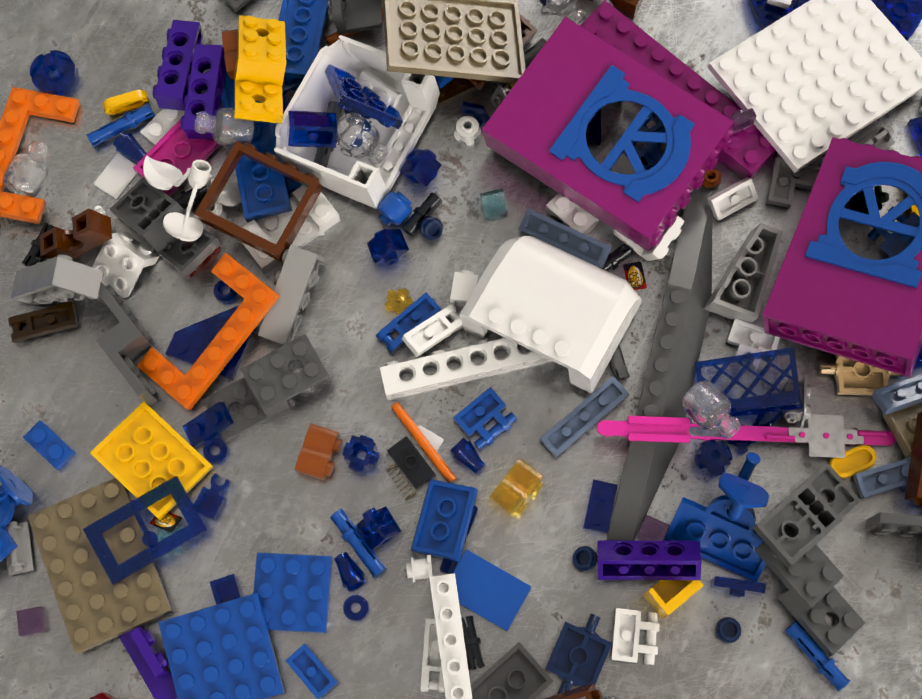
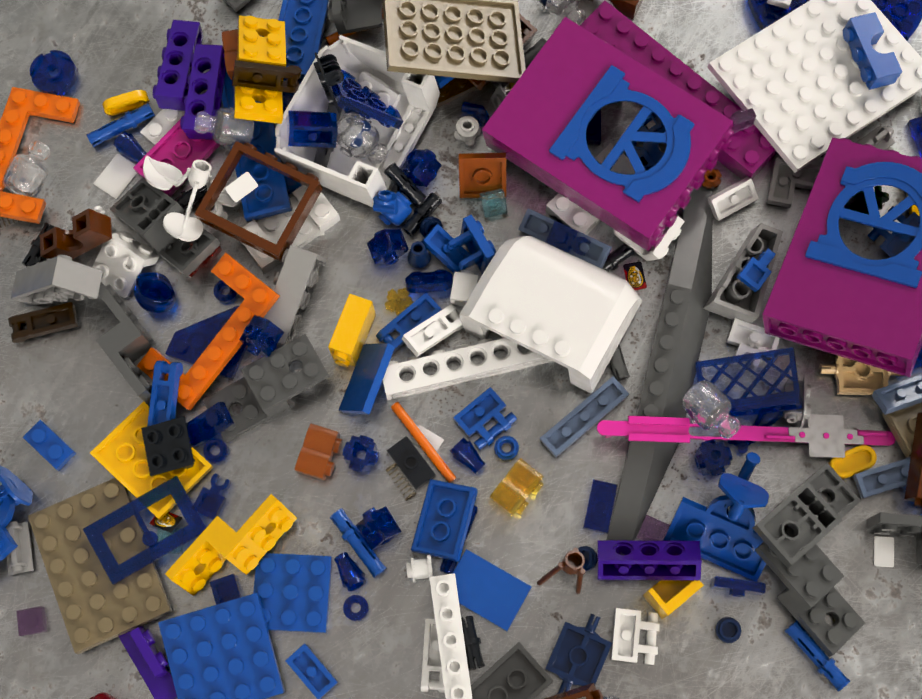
(154, 292): none -> clear blue hat
(164, 393): none -> blue plate
(168, 446): none -> black hinge
(223, 543): none -> yellow bracket
(241, 187): none -> white sticker
(261, 336): none -> clear blue brick
(266, 76): none -> dark brown plate
(329, 75): none -> black hinge
(352, 330): none -> yellow brick
(366, 378): none -> blue tile
(385, 202): none -> blue plate
(404, 184): none -> black pin
(419, 259): none -> dark blue cone
(429, 281): none -> clear blue plate
(437, 242): none -> blue plate
(475, 242): none -> blue plate
(481, 173): none -> dark orange tile
(506, 440): none -> blue plate
(565, 238): none -> clear blue plate
(571, 564): none -> reddish brown plant
(756, 271): none -> blue plate
(875, 67): none -> arch
(883, 551): none -> white sticker

